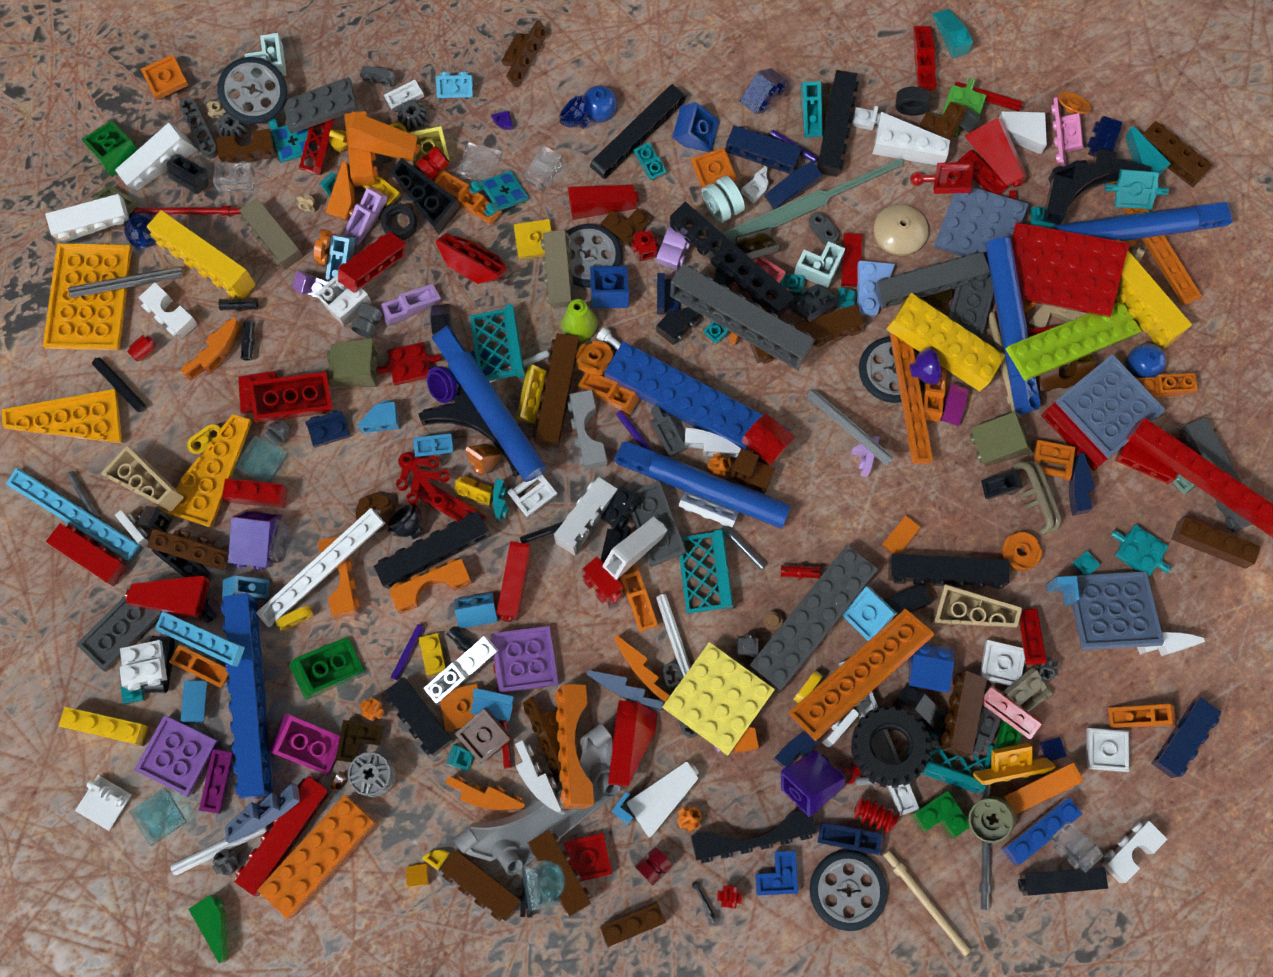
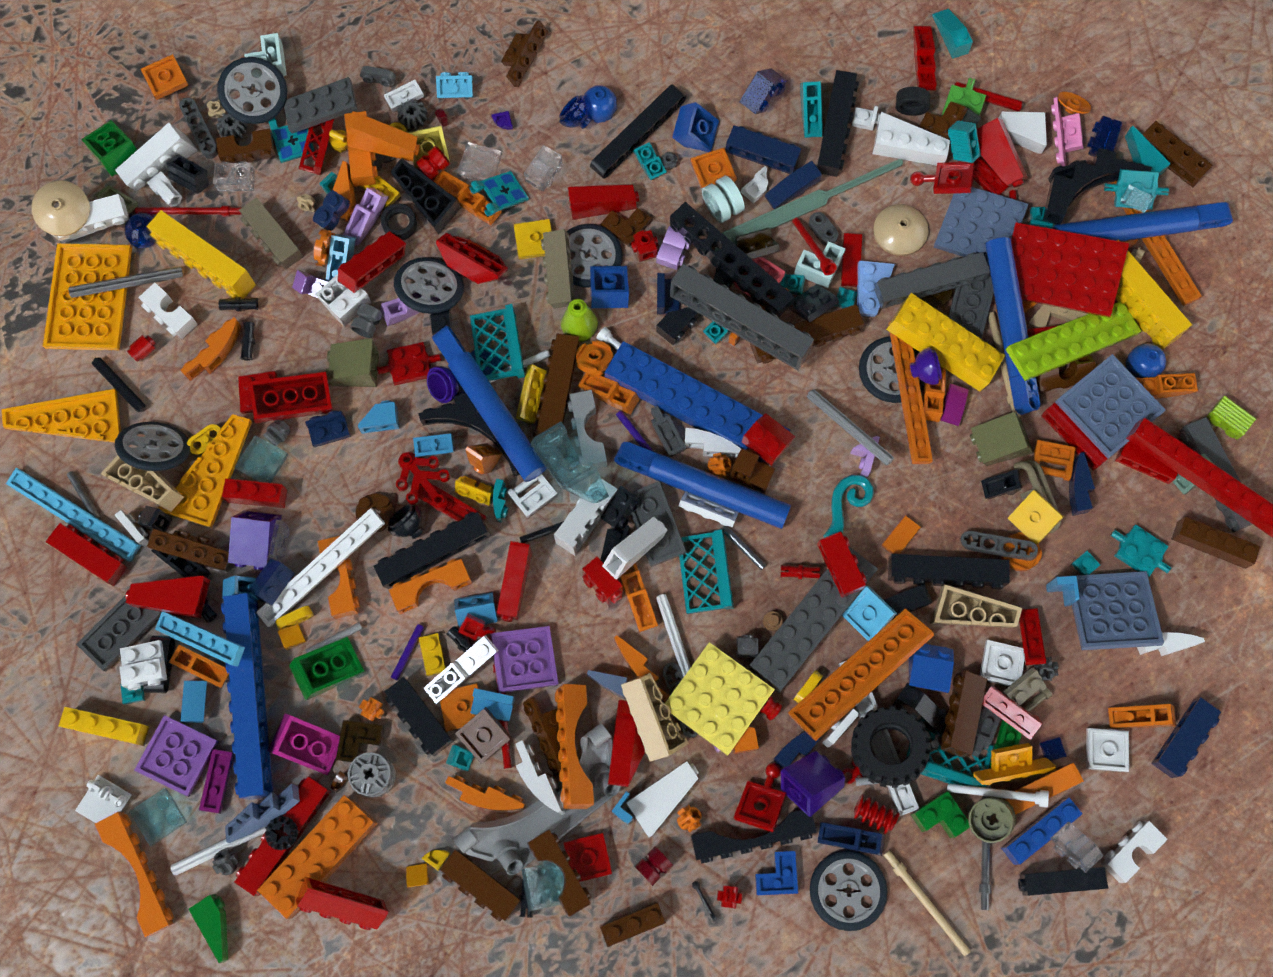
(68, 216): none -> tan dish
(152, 446): none -> wedge
(152, 912): none -> orange arch
(164, 188): none -> white piece
(271, 582): none -> dark blue brick
(285, 841): none -> black gear
(291, 636): none -> light orange slope
(329, 213): none -> dark blue brick
(340, 635): none -> light grey bar
(341, 903): none -> red slope
(425, 304): none -> wedge
(442, 117): none -> dark red tile
(474, 627): none -> red plate
(563, 463): none -> clear light blue windscreen
(652, 718): none -> tan wedge
(669, 164): none -> dark grey plate
(756, 793): none -> red plate
(771, 708): none -> red wheel
(805, 153): dark purple bar -> none
(827, 265): none -> red piece
(836, 504): none -> teal plant
(842, 564): none -> red brick
(964, 141): none -> teal brick
(998, 549): none -> dark grey beam
(1035, 517): none -> yellow plate
(1039, 797): none -> white piece
(1137, 199): none -> clear light blue brick
(1230, 418): none -> lime brick

